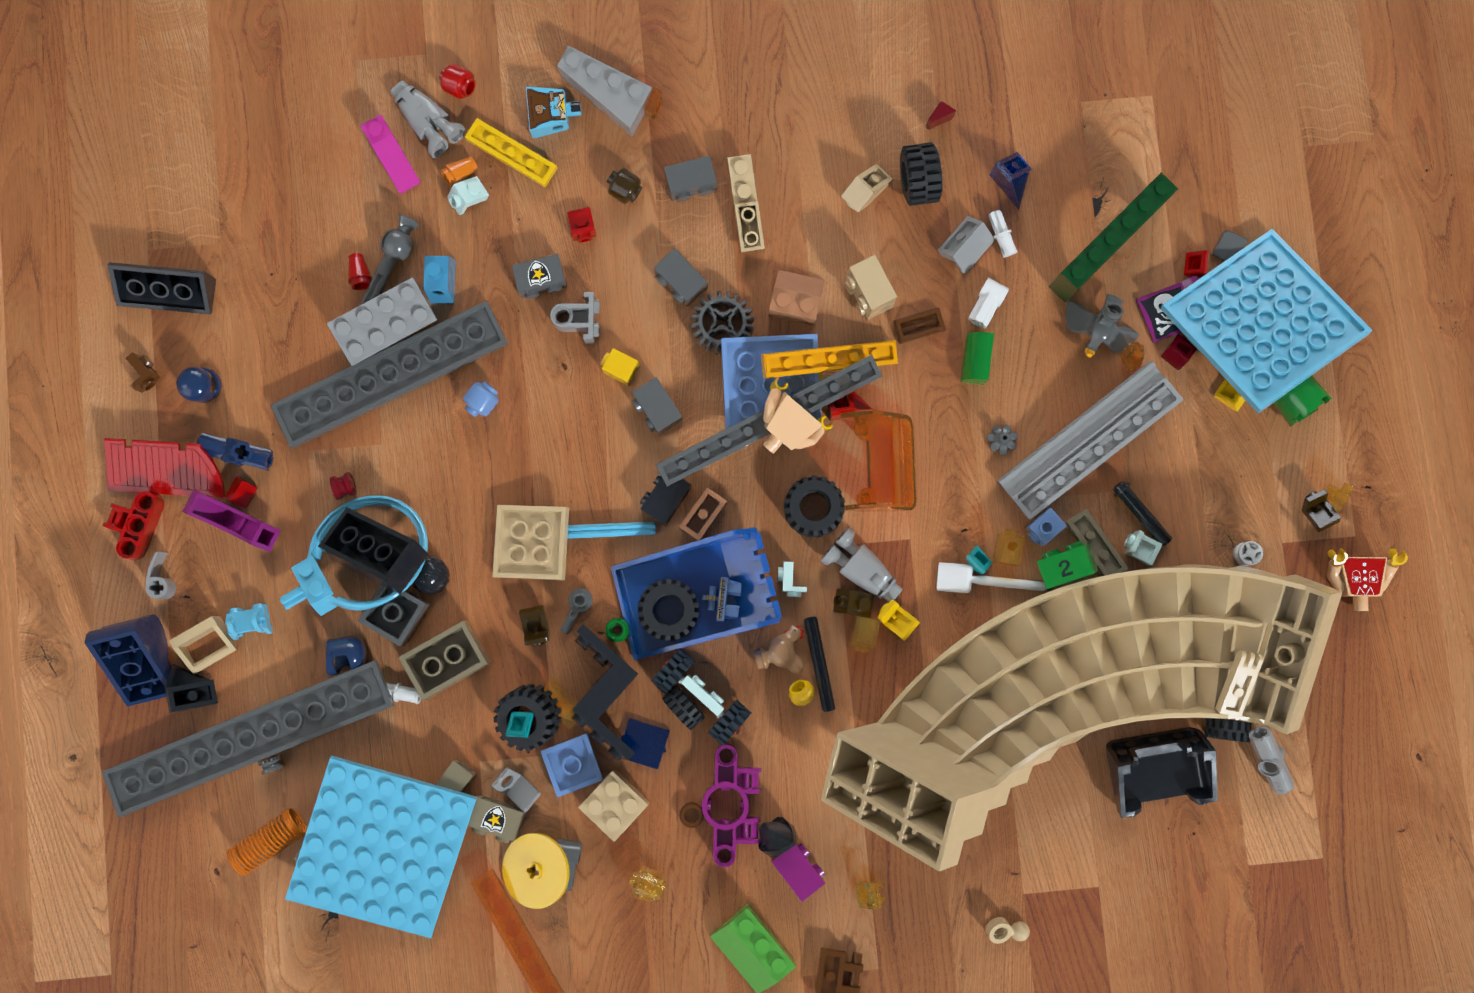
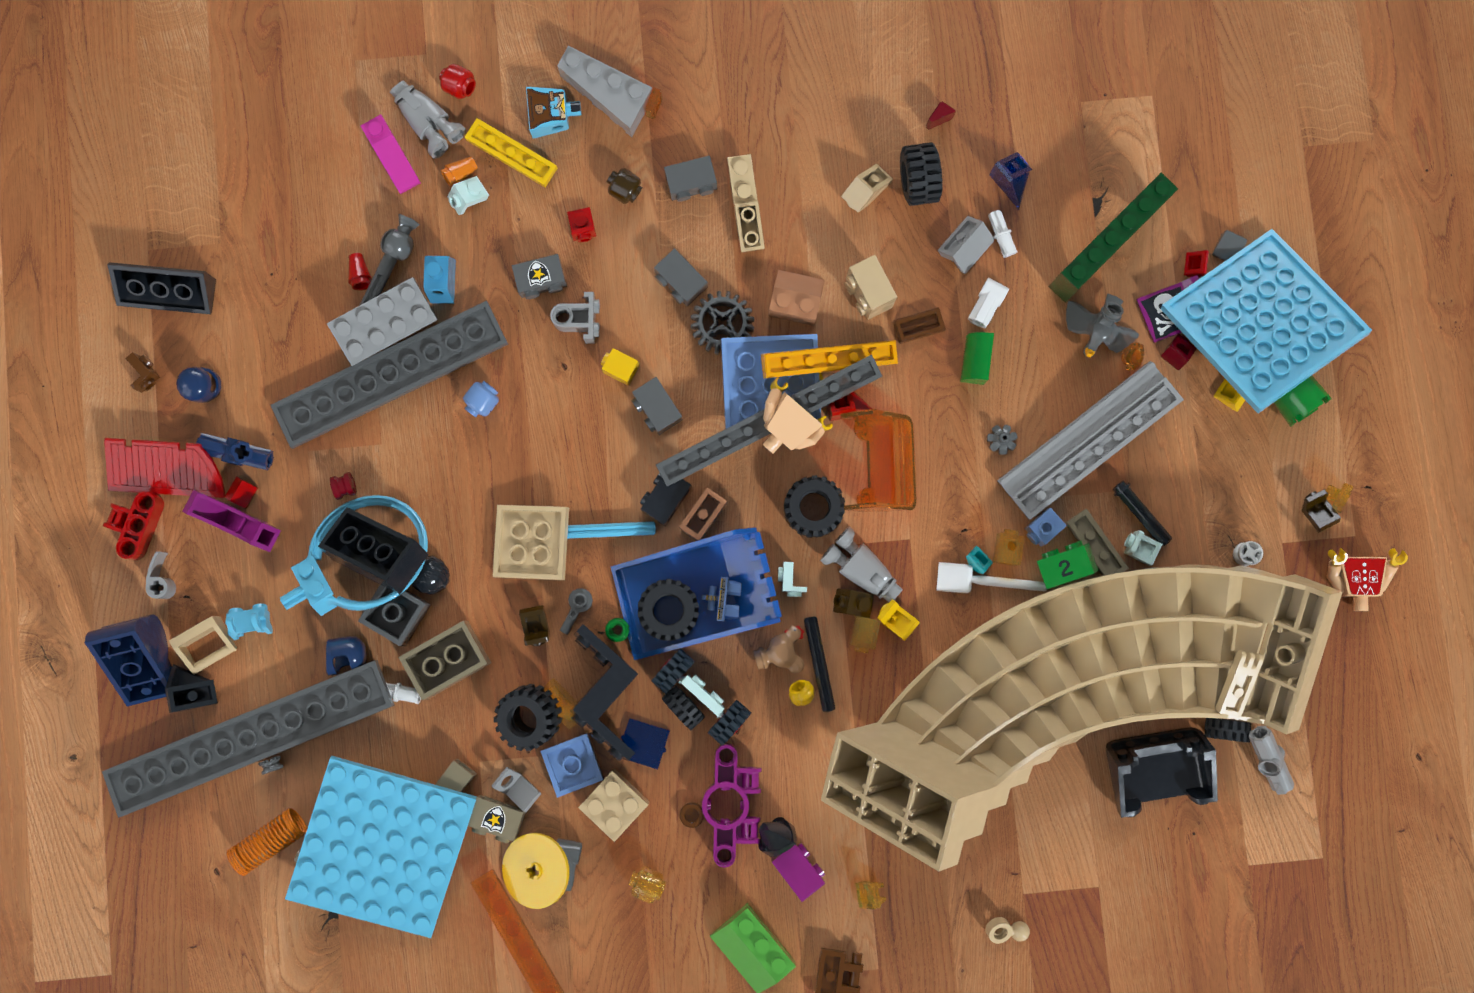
(519, 724): teal slope -> none

